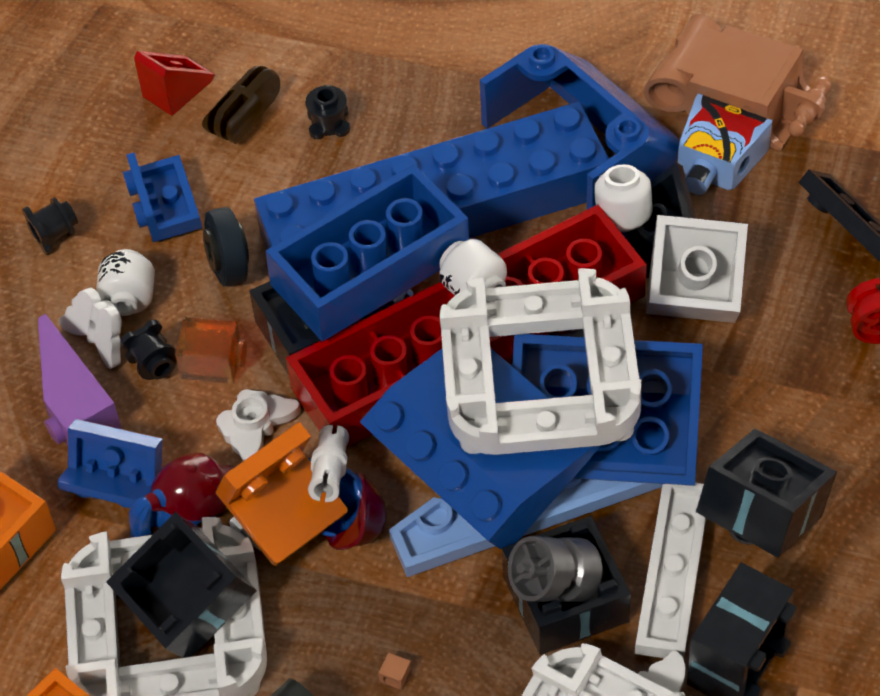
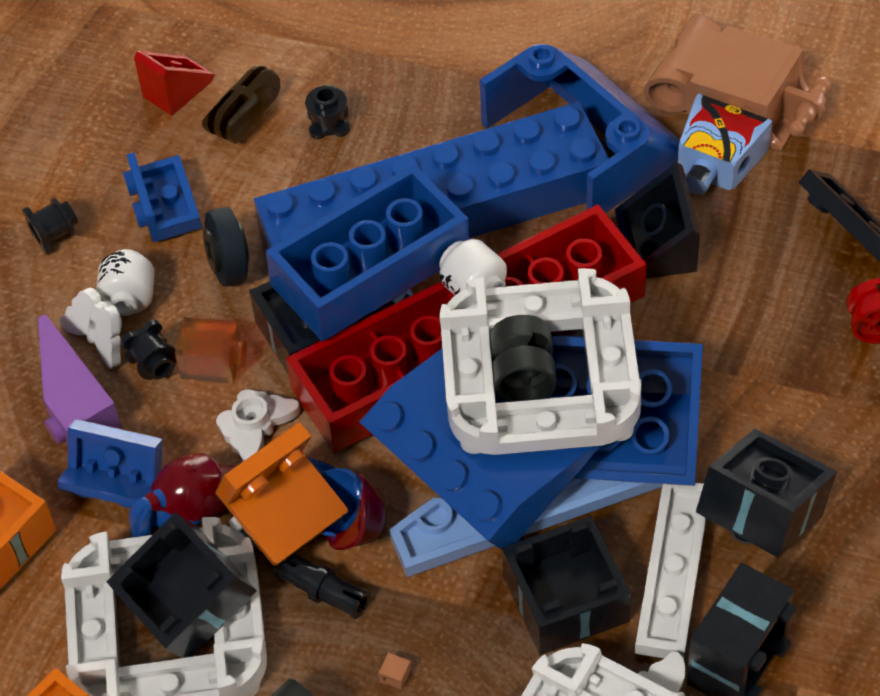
(323, 585): none -> black pin
(328, 463): white pin -> none
(522, 359): none -> pearl dark grey wheel
(554, 569): flat silver wheel -> none
(624, 196): white head -> none
(697, 269): white slope -> none

